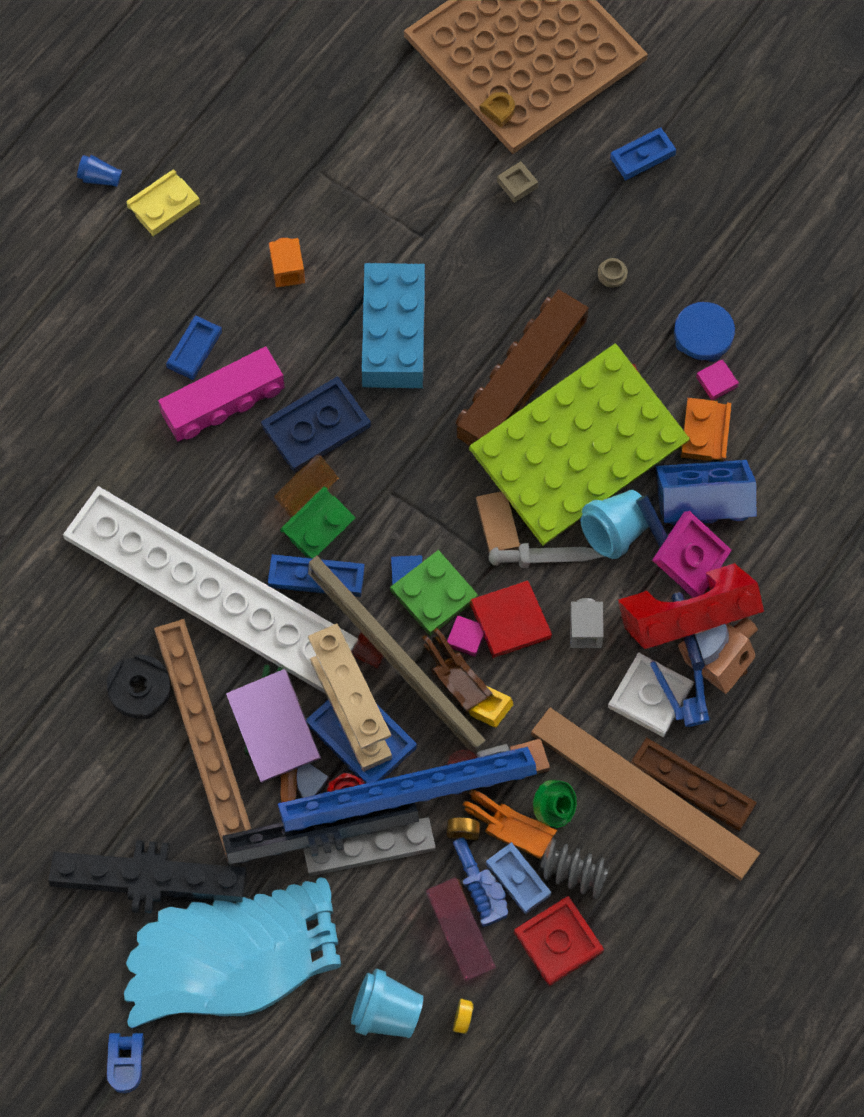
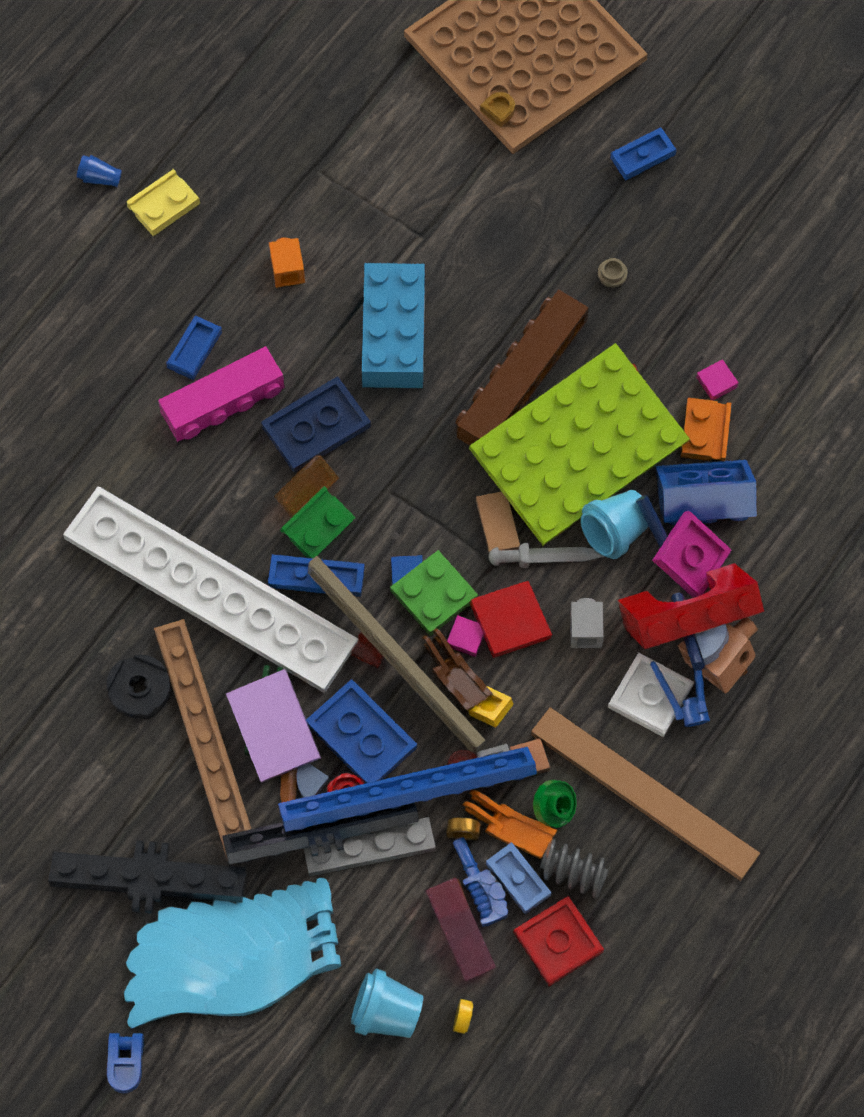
(350, 697): tan fence -> none
(517, 181): dark tan plate -> none
(694, 784): reddish brown tile -> none
(704, 331): blue tile -> none

